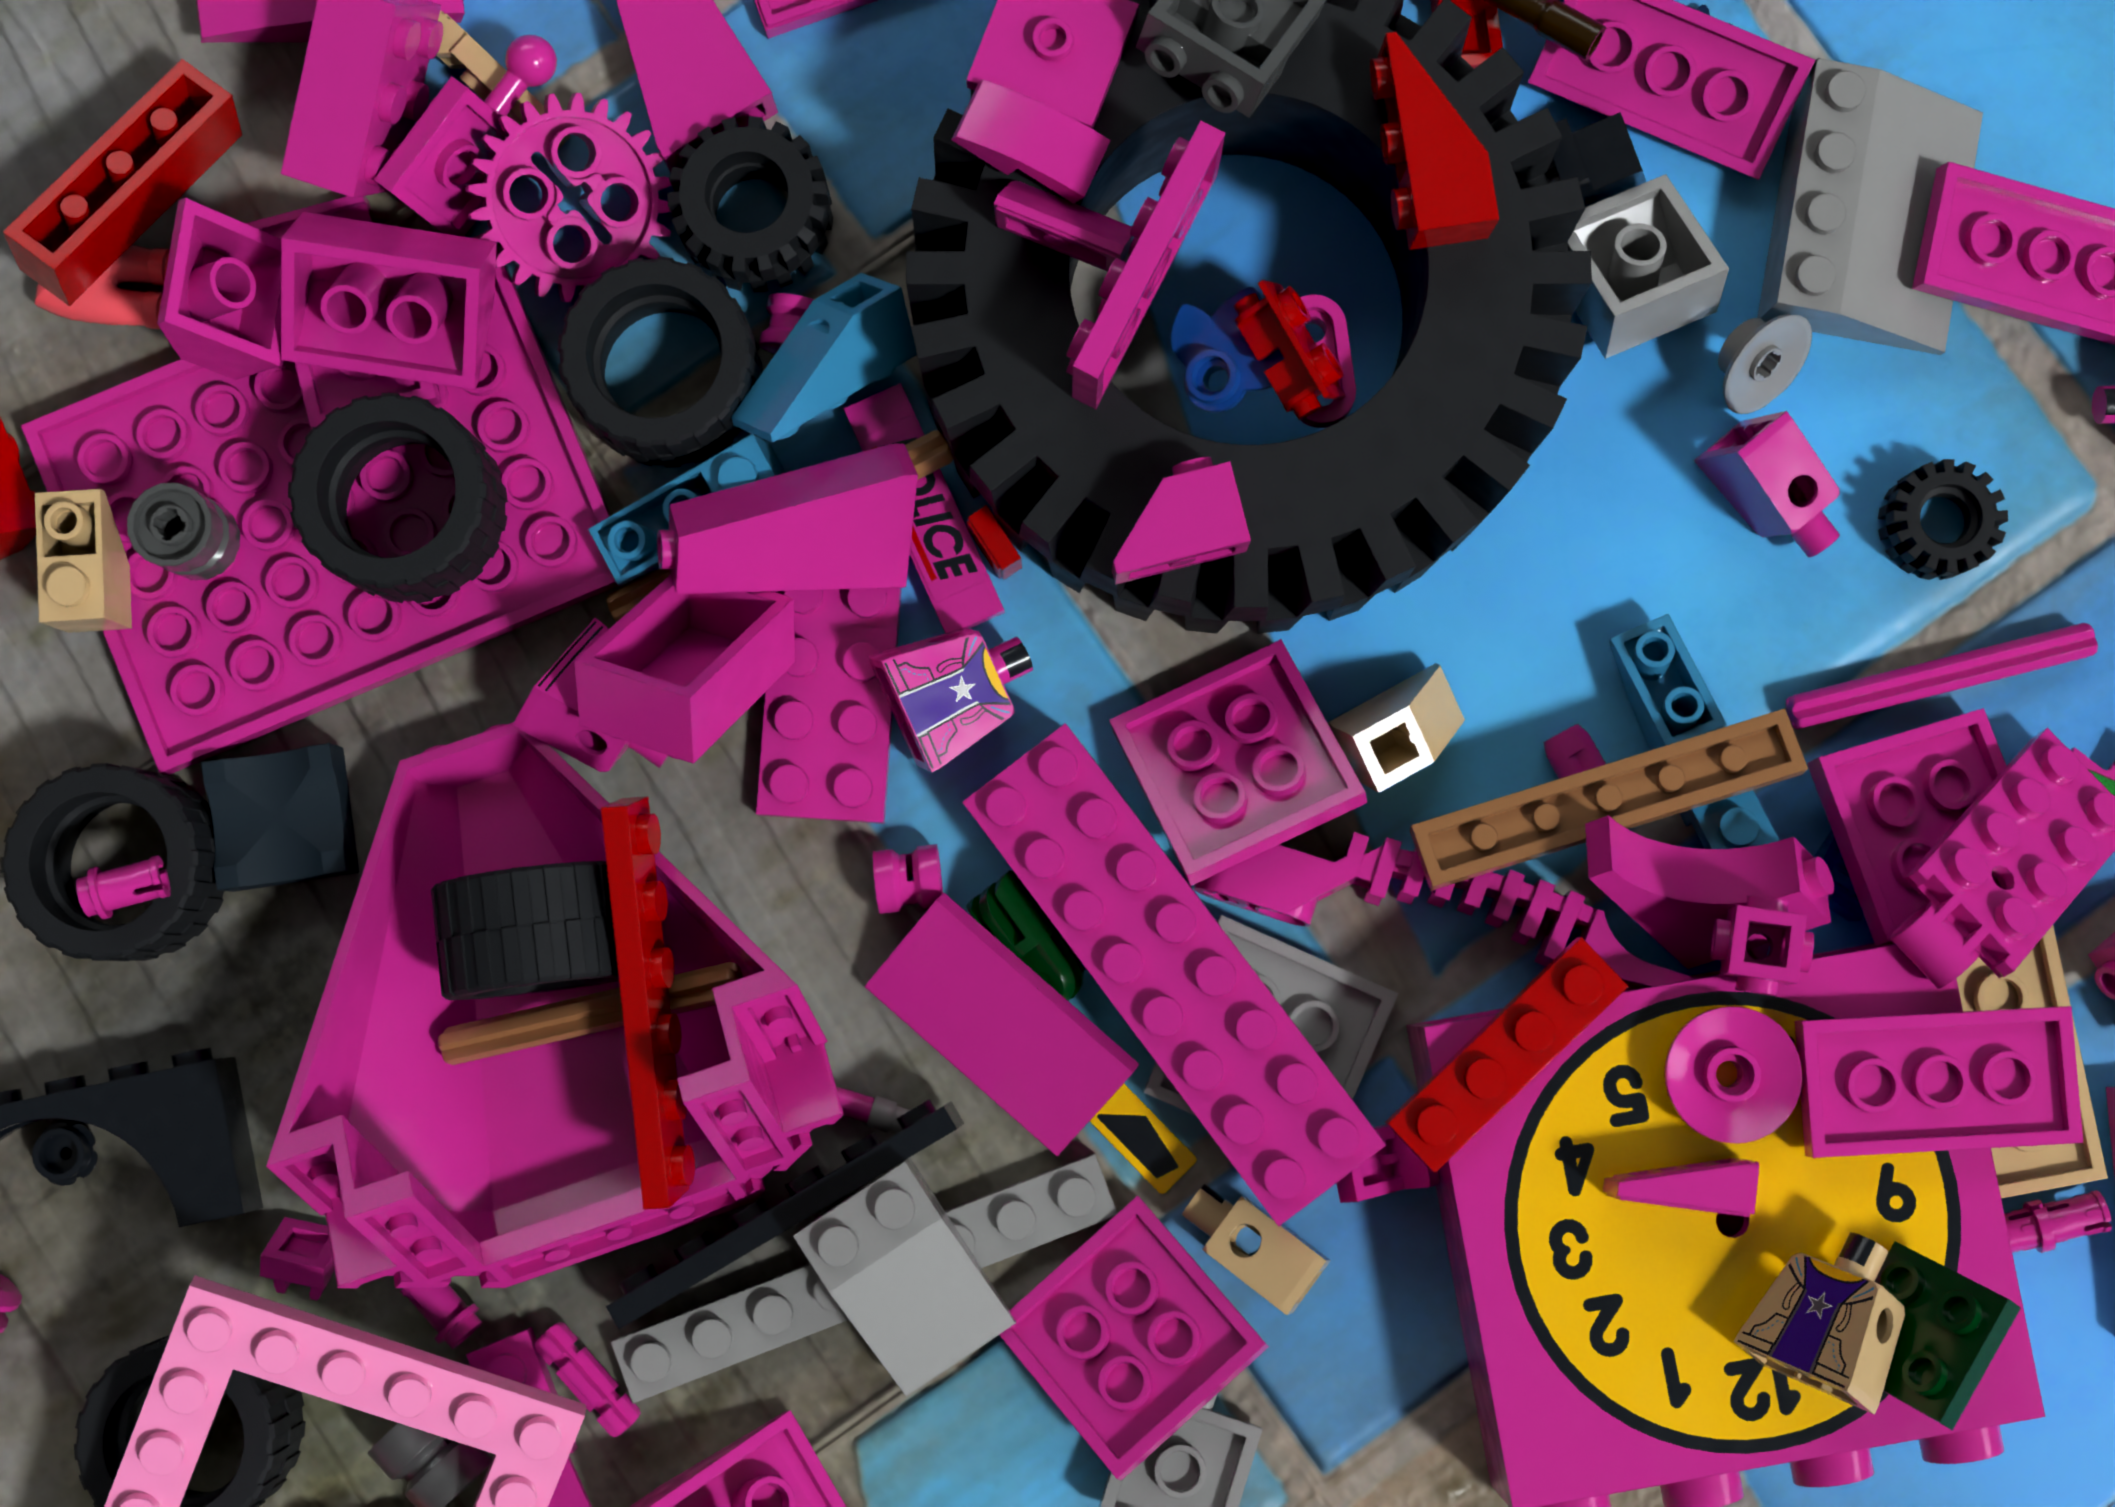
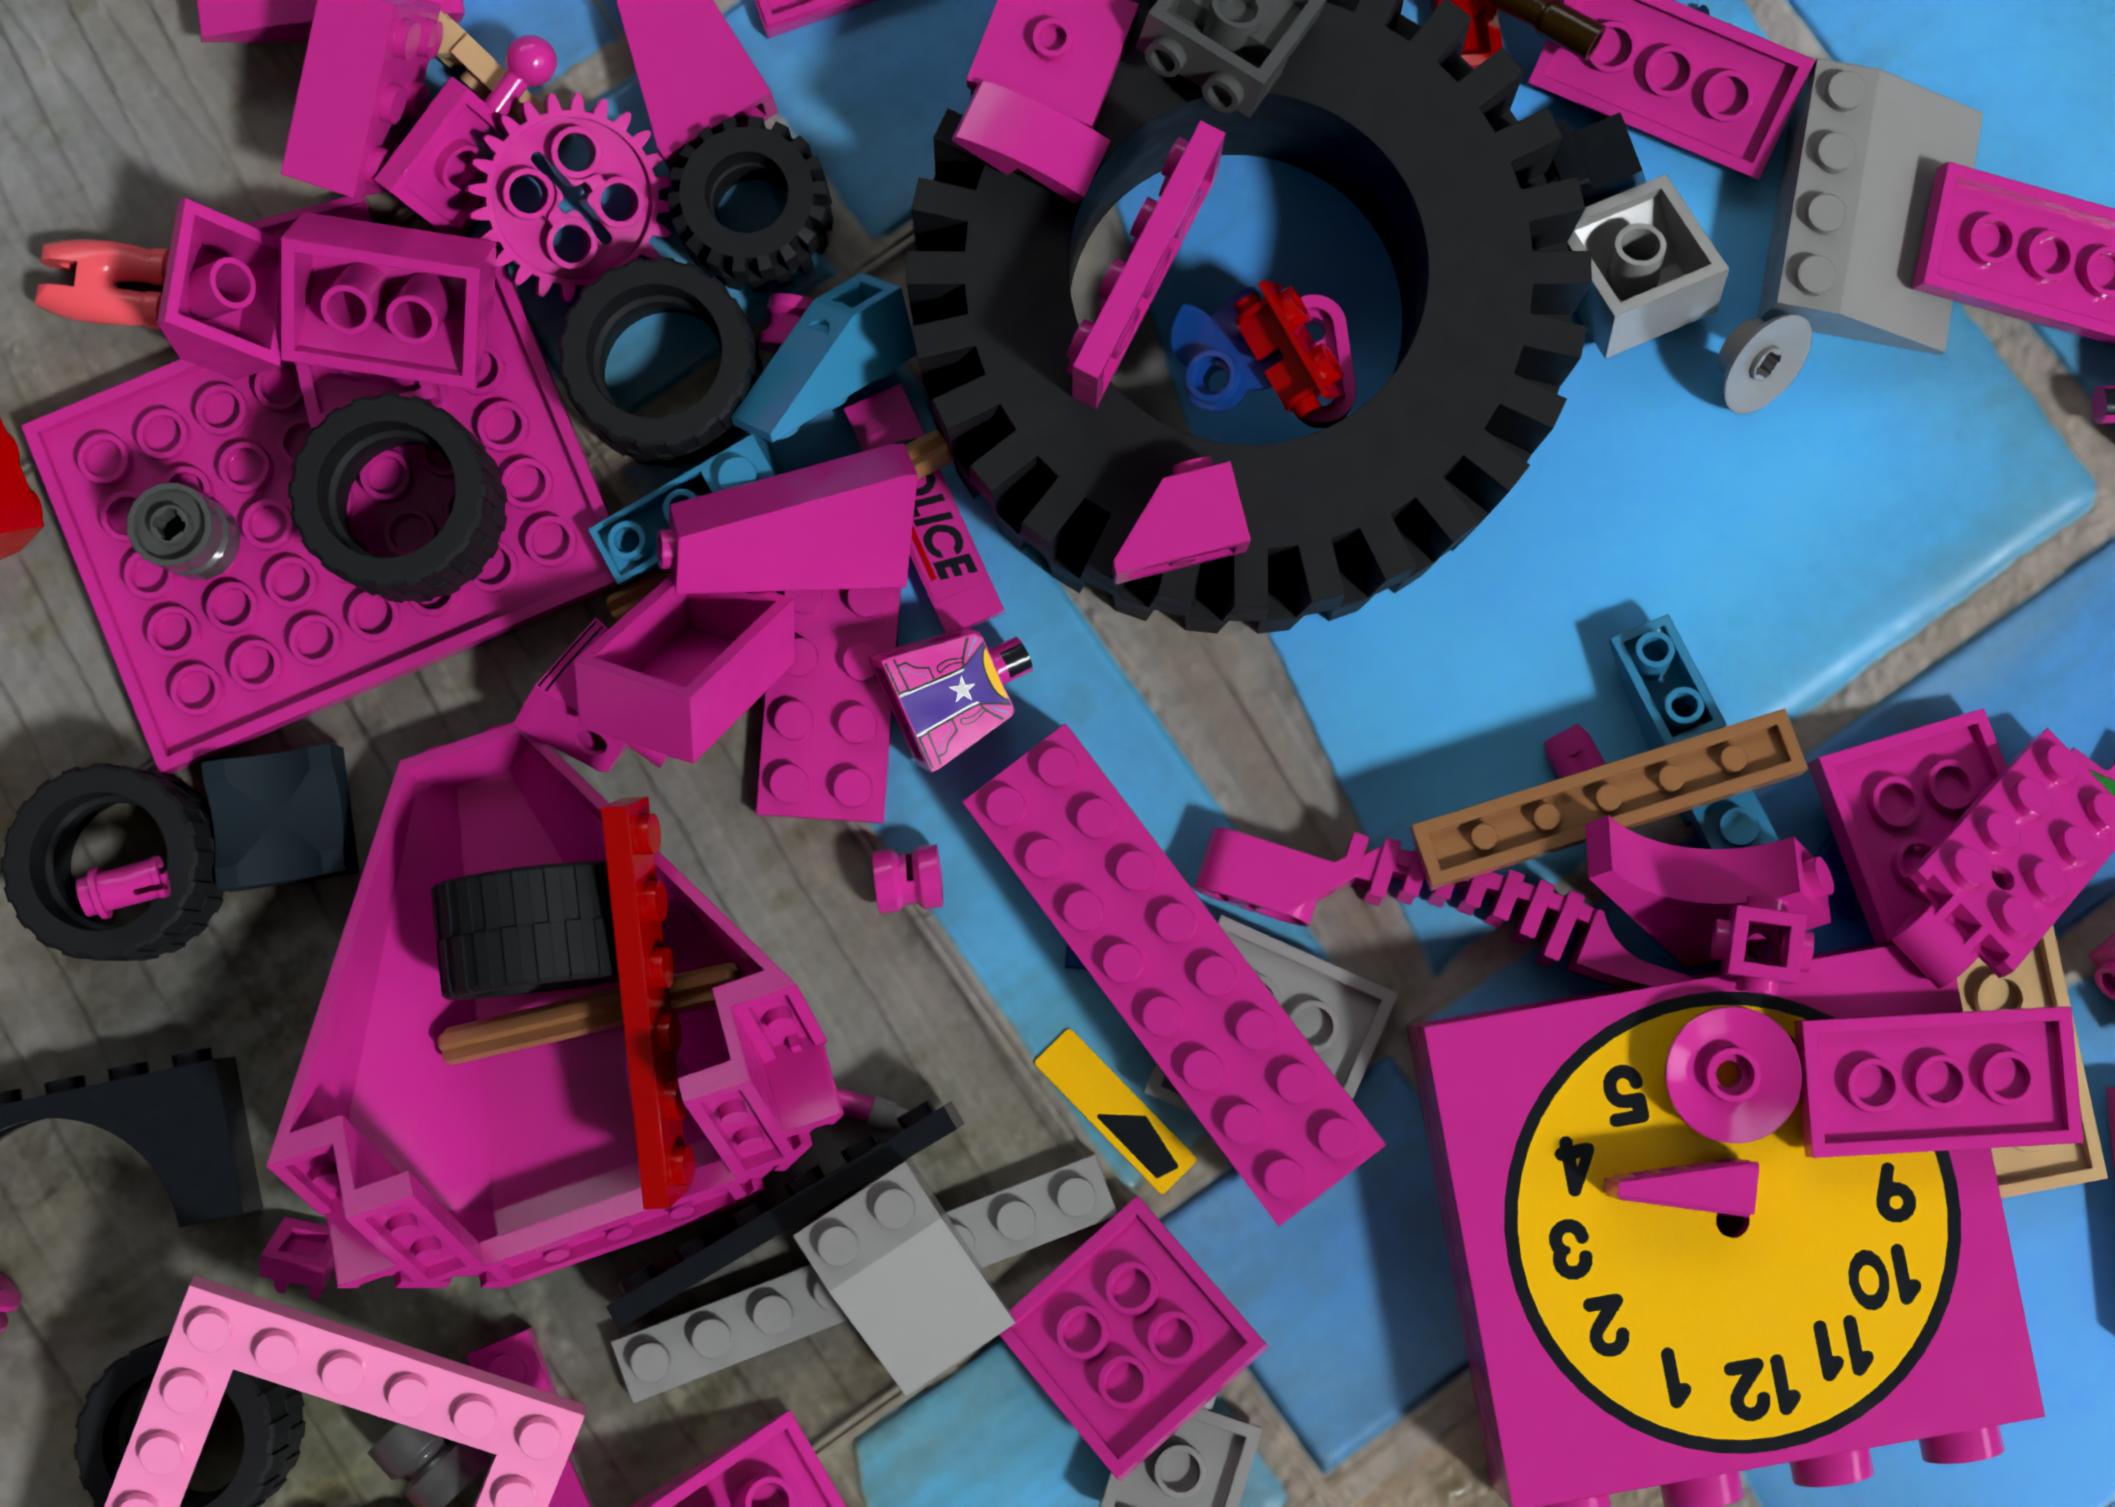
(48, 1156): black plate -> none
(80, 563): tan slope -> none
(124, 182): red brick -> none
(445, 1313): dark pink pin -> none
(587, 1379): dark pink axle -> none
(994, 543): red tile -> none
(1001, 1024): dark pink tile -> none
(1025, 929): dark green arm -> none
(1061, 225): dark pink slope -> none
(1237, 762): dark pink plate -> none
(1282, 1266): tan torso -> none
(1386, 1171): dark pink bracket -> none
(1399, 729): tan slope -> none
(1438, 160): red slope -> none
(1506, 1054): red plate -> none
(1774, 480): dark pink torso -> none
(1829, 1324): tan torso -> none
(1941, 675): dark pink axle -> none
(1945, 1336): dark green plate -> none
(1977, 507): black tyre -> none
(2044, 1225): dark pink pin -> none

